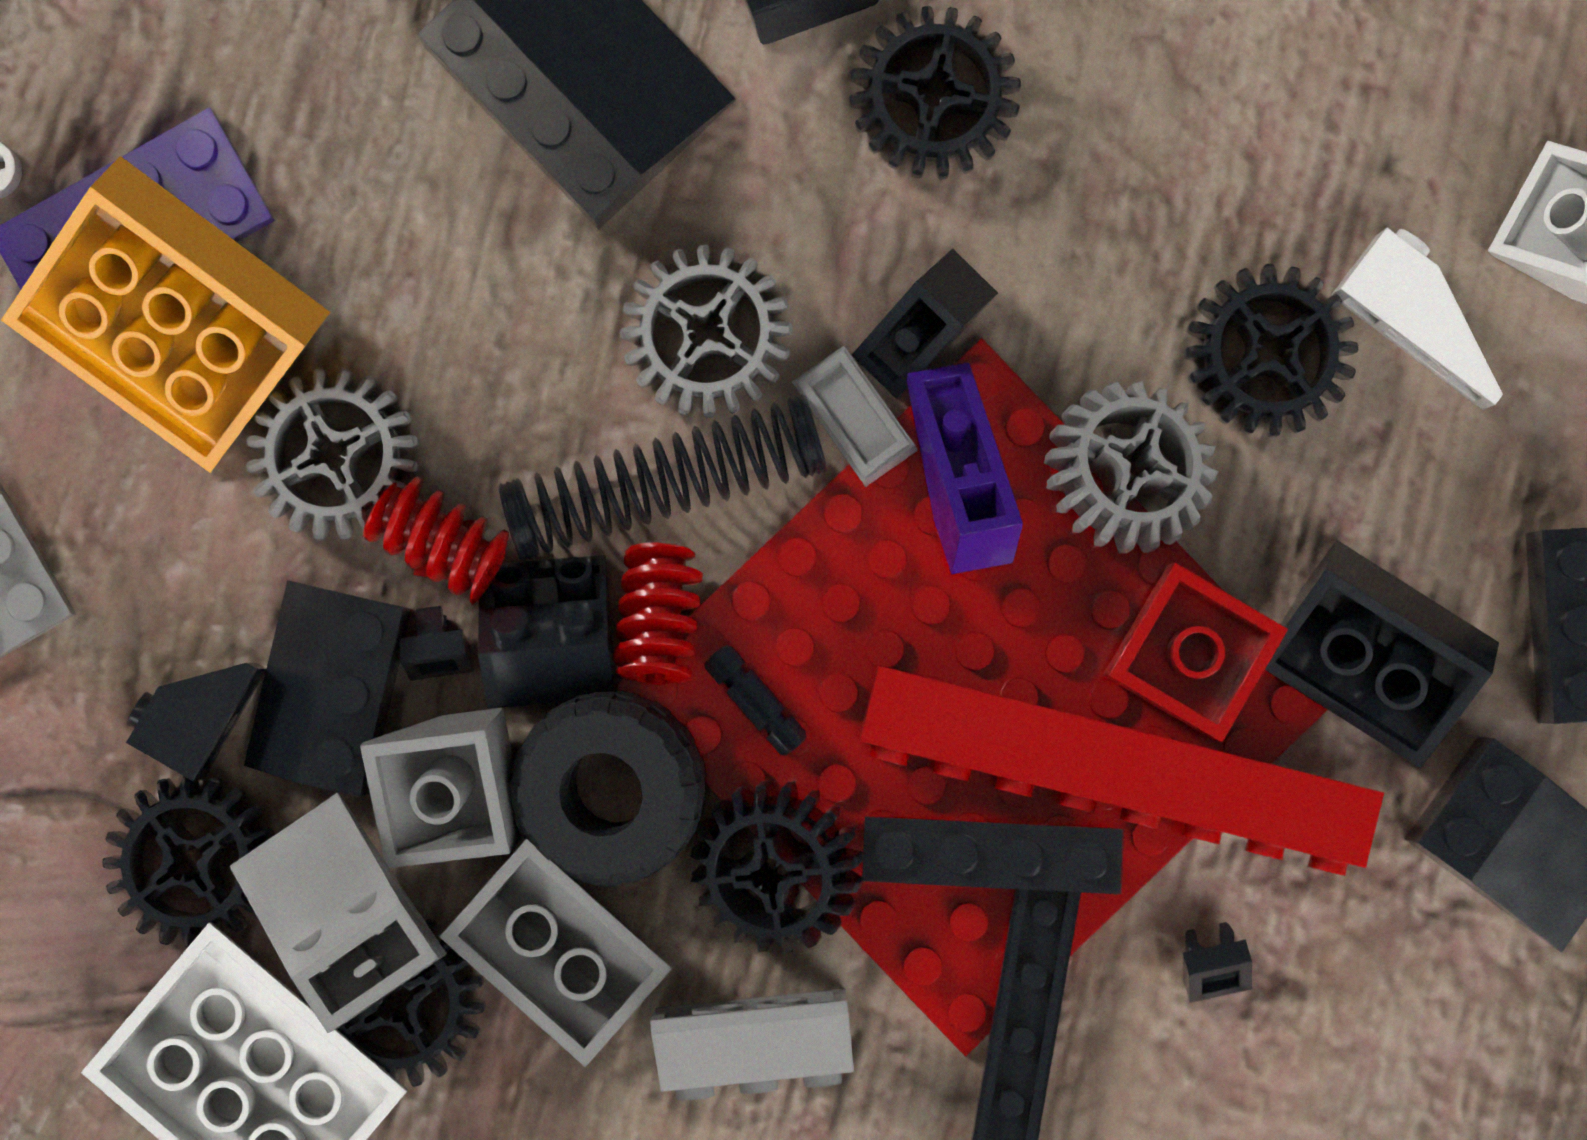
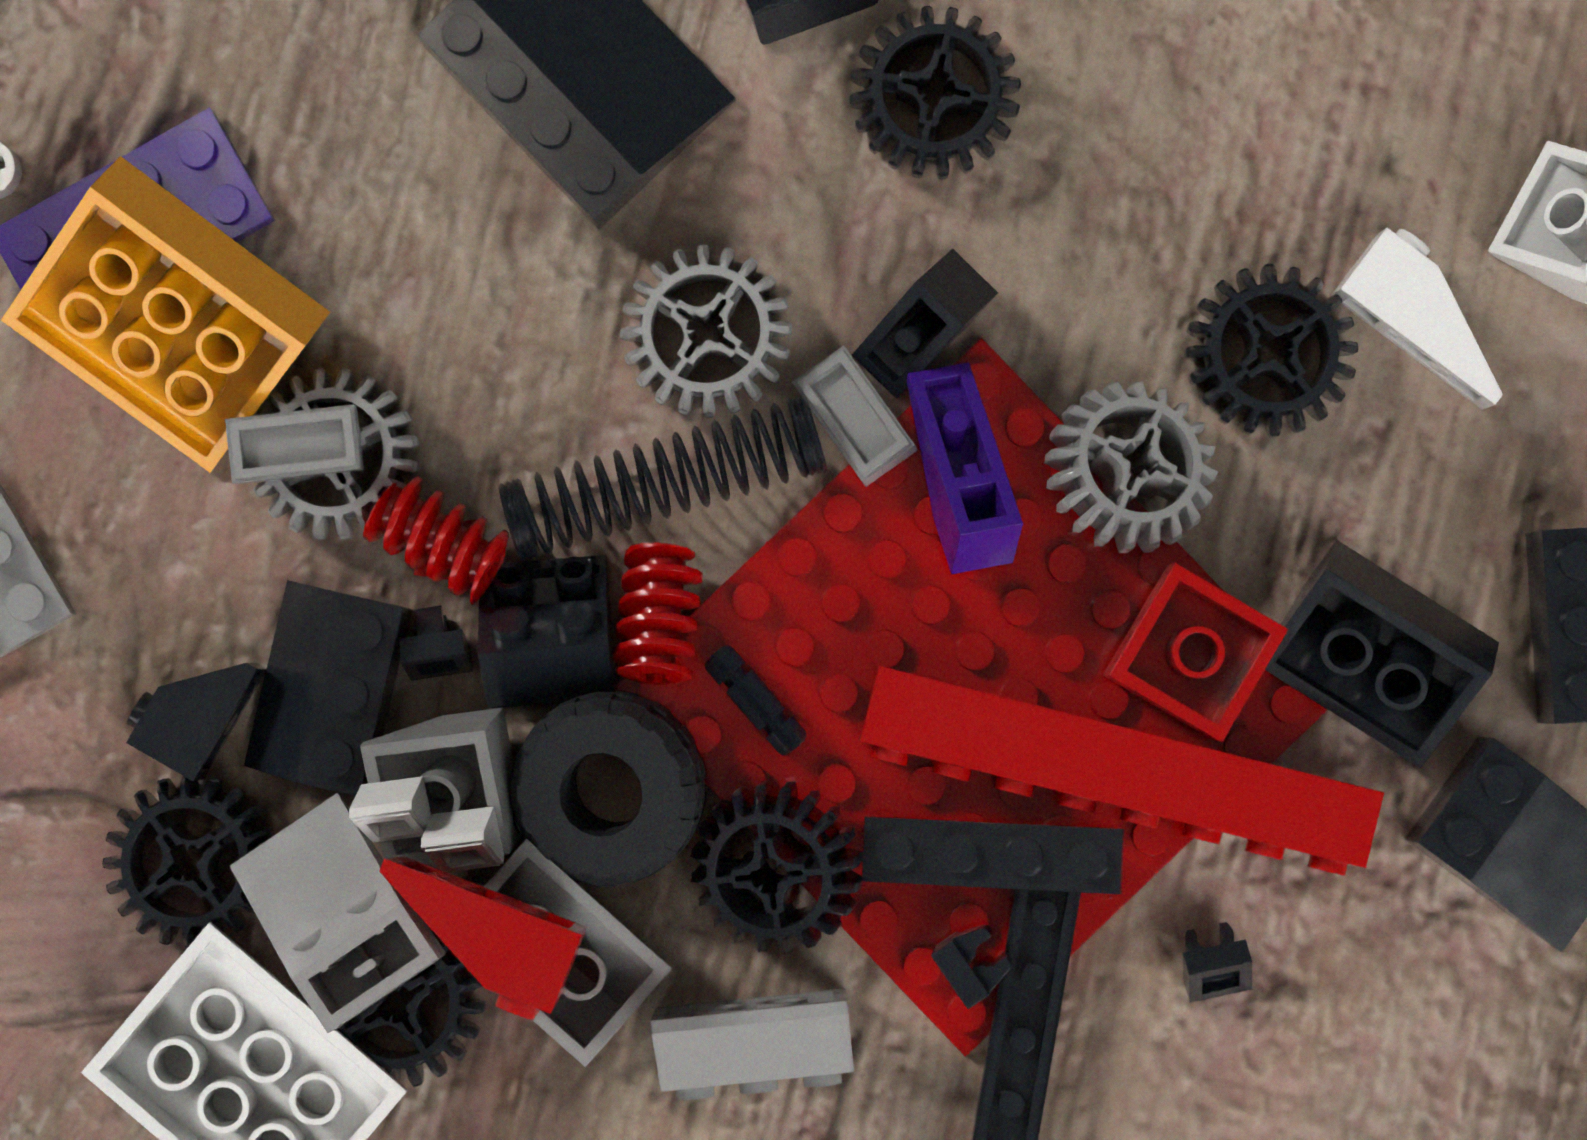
(294, 444): none -> light grey tile
(391, 809): none -> white slope
(463, 839): none -> white slope
(499, 939): none -> red slope
(965, 973): none -> black tile

